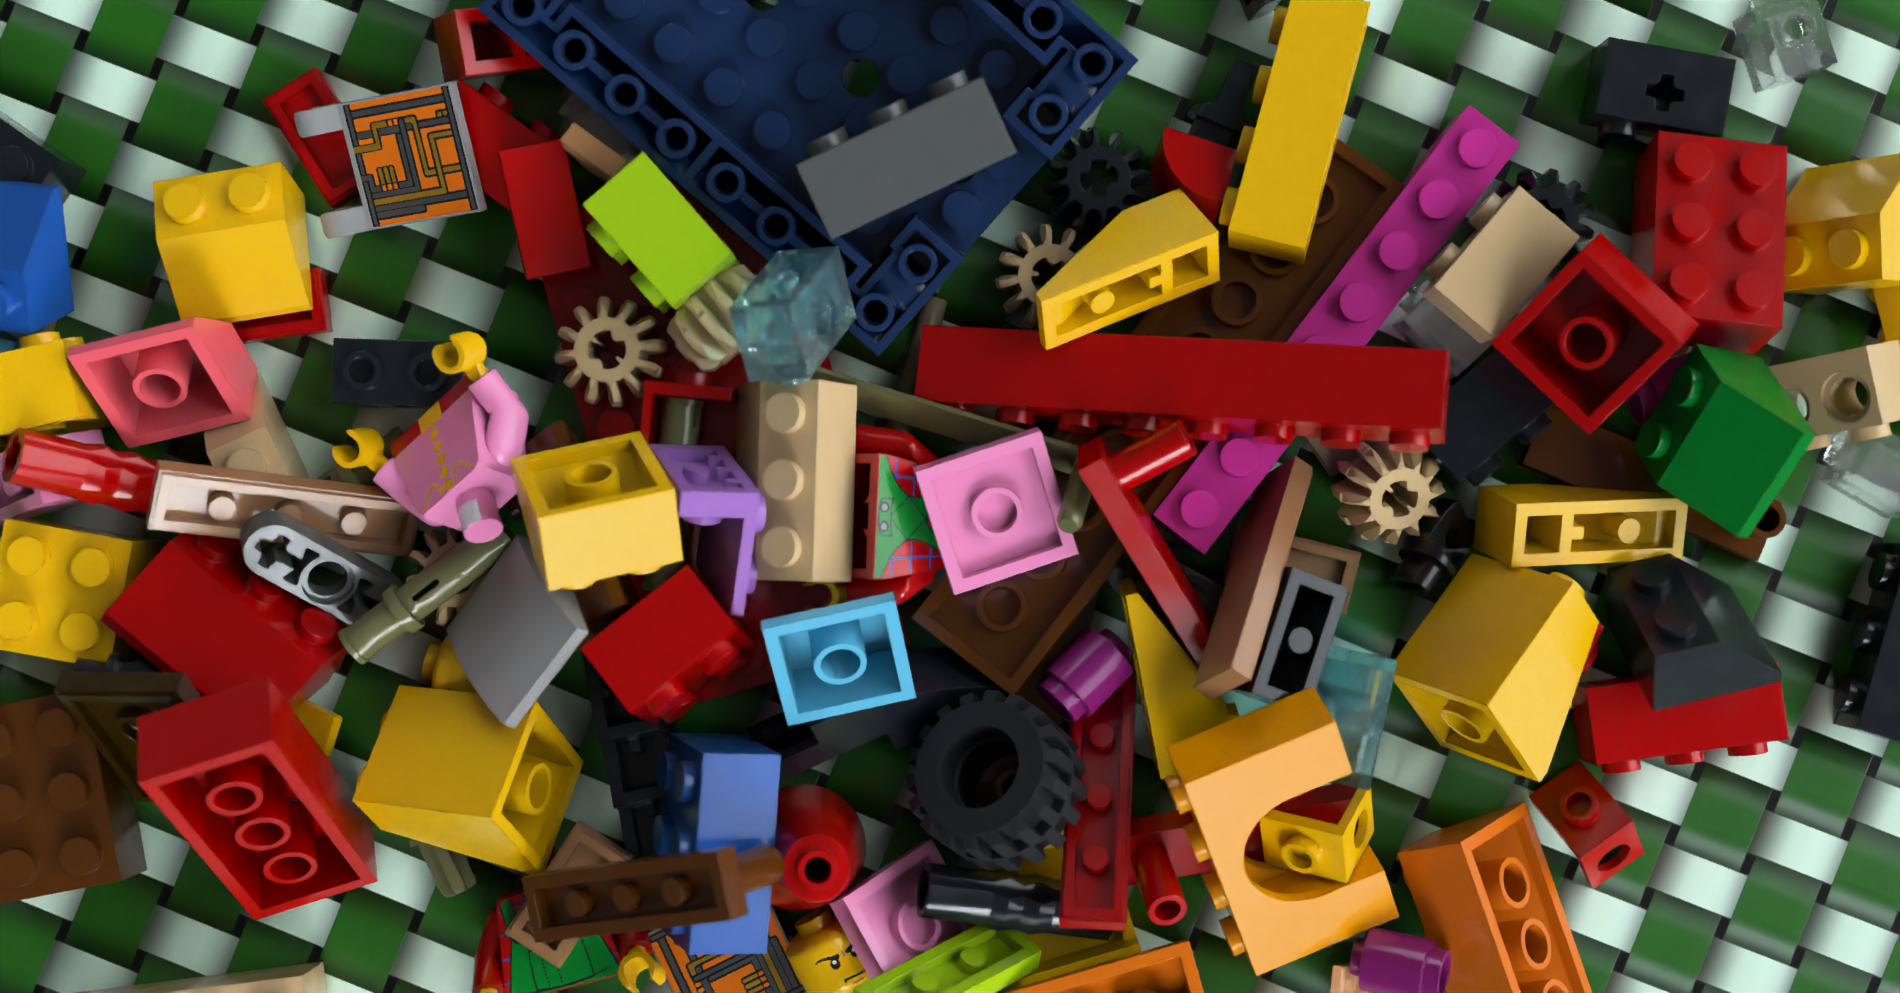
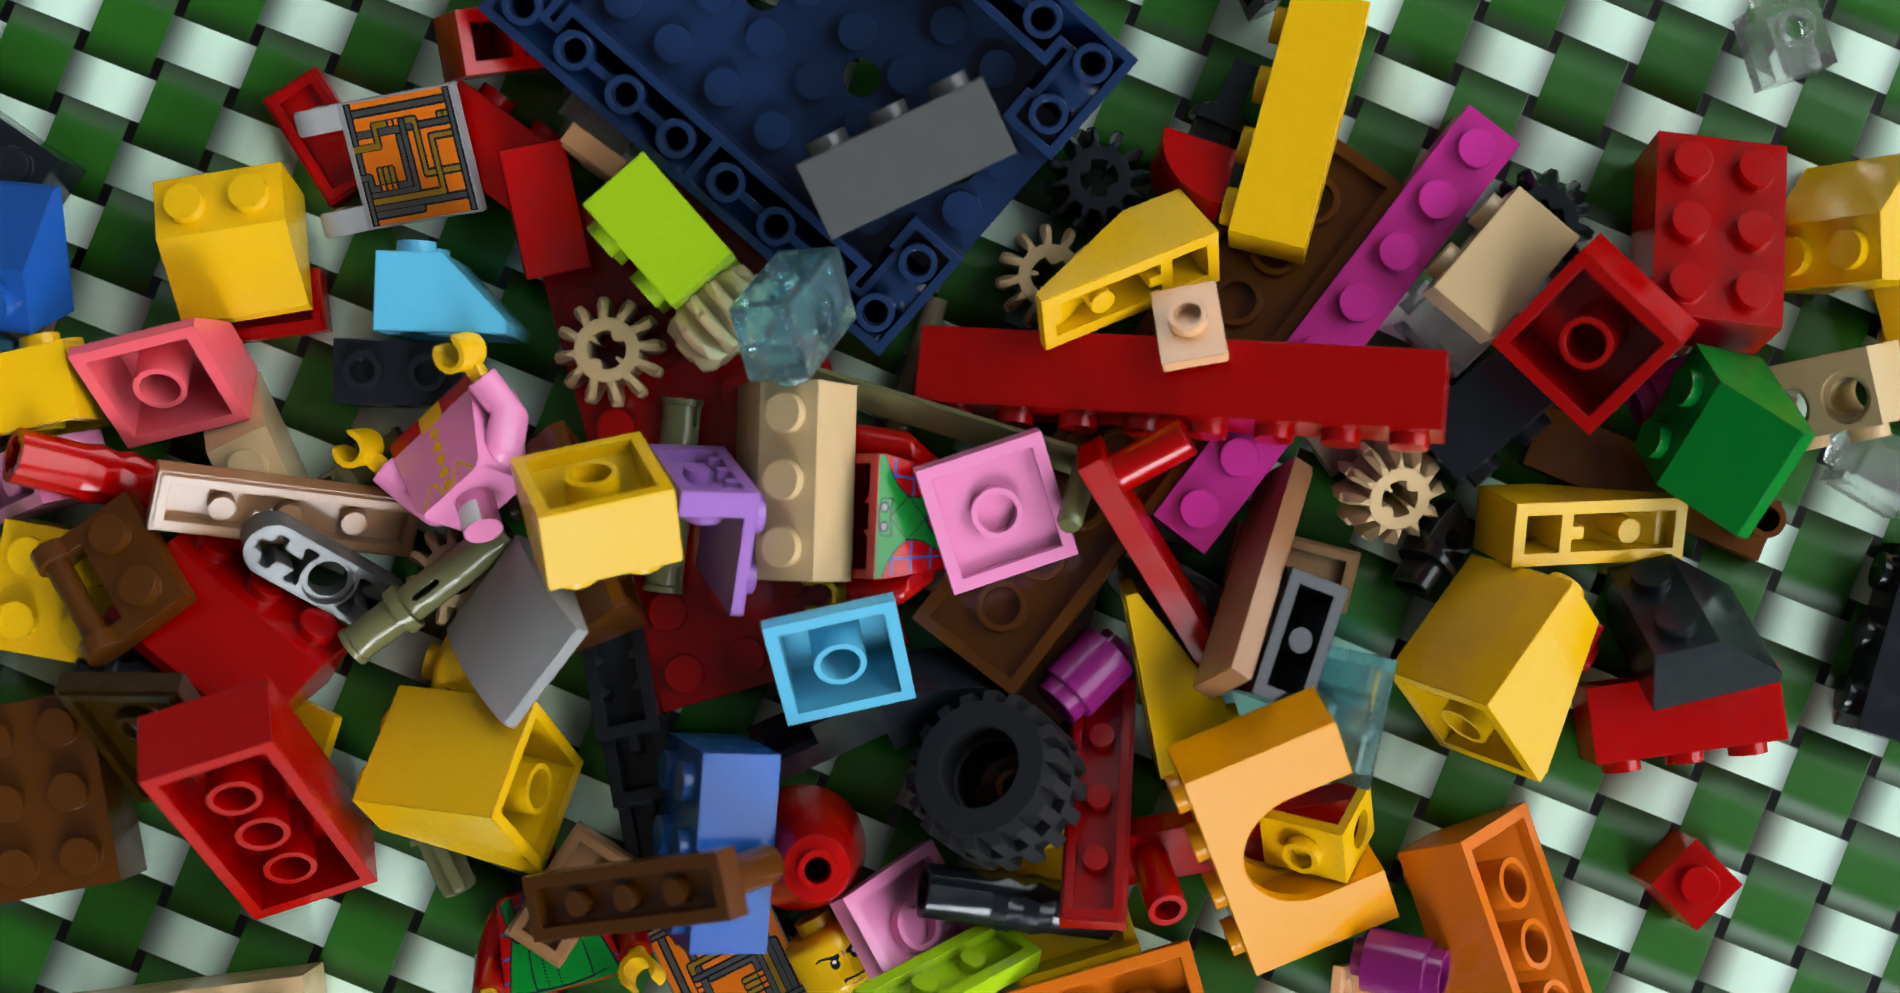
(131, 566): none -> reddish brown plate
(432, 296): none -> medium azure slope
(669, 648): red brick -> none
(682, 385): red bracket -> none
(1189, 326): none -> light nougat bracket
(1588, 822): red bracket -> none
(1685, 879): none -> red brick
(1689, 82): black brick -> none

